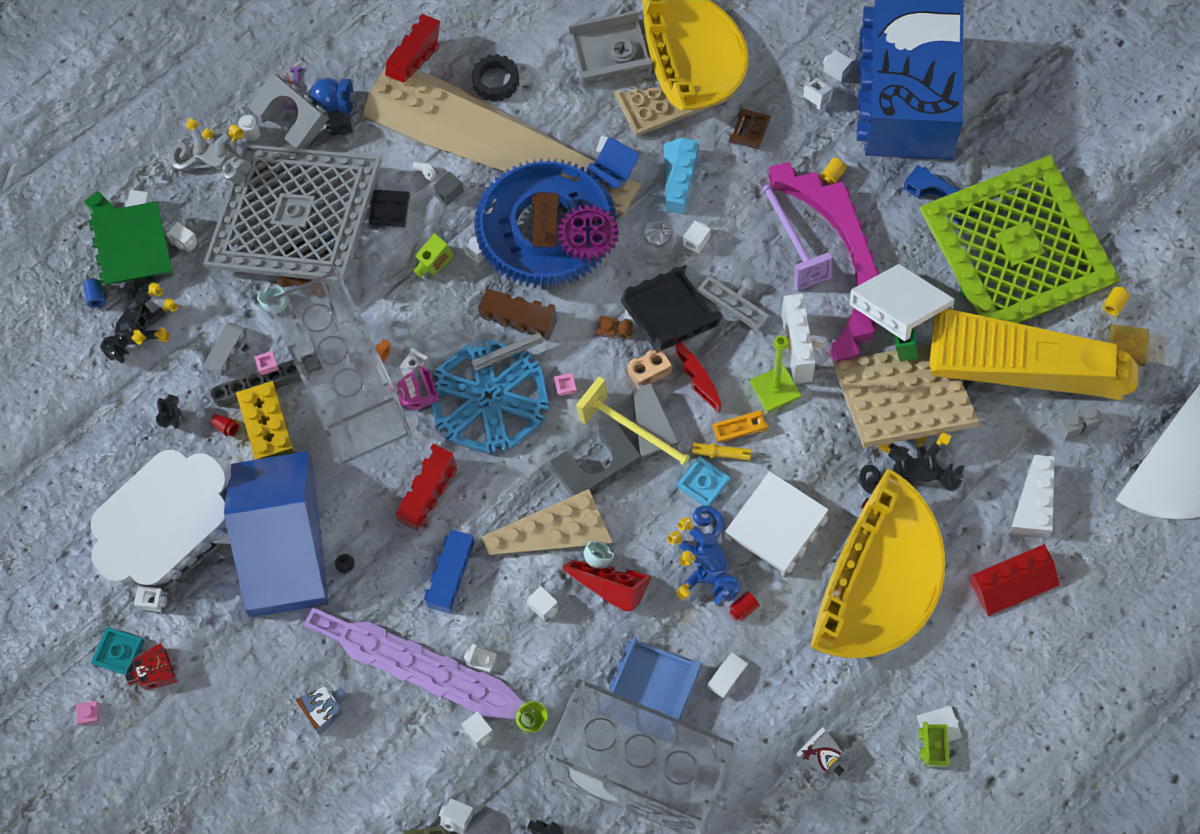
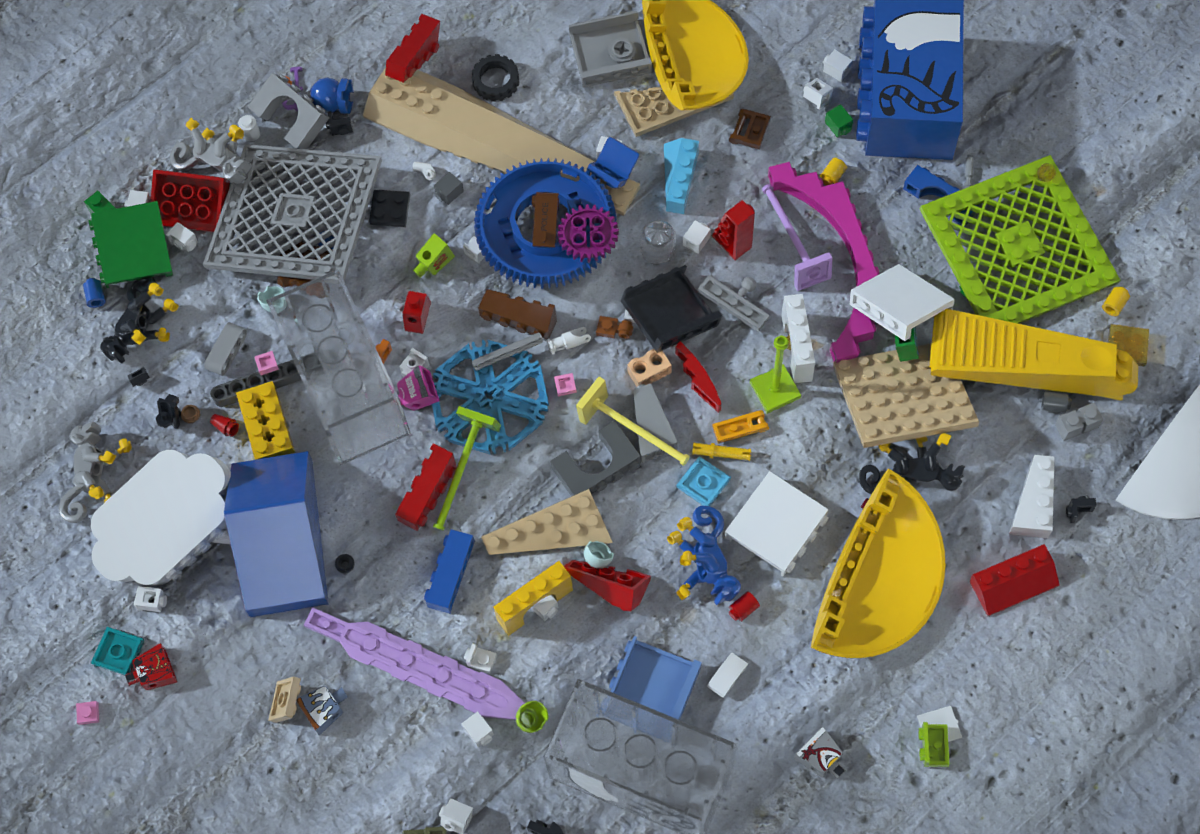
(88, 469): none -> light grey animal
(138, 377): none -> black plate
(189, 198): none -> red slope
(190, 413): none -> medium nougat plate
(284, 699): none -> tan plate
(416, 307): none -> red torso
(477, 421): none -> lime tile
(552, 581): none -> yellow arch
(568, 340): none -> white piece
(736, 230): none -> red wedge
(839, 121): none -> green brick
(1050, 172): none -> clear yellow plate
(1055, 402): none -> dark grey brick
(1080, 504): none -> black bracket

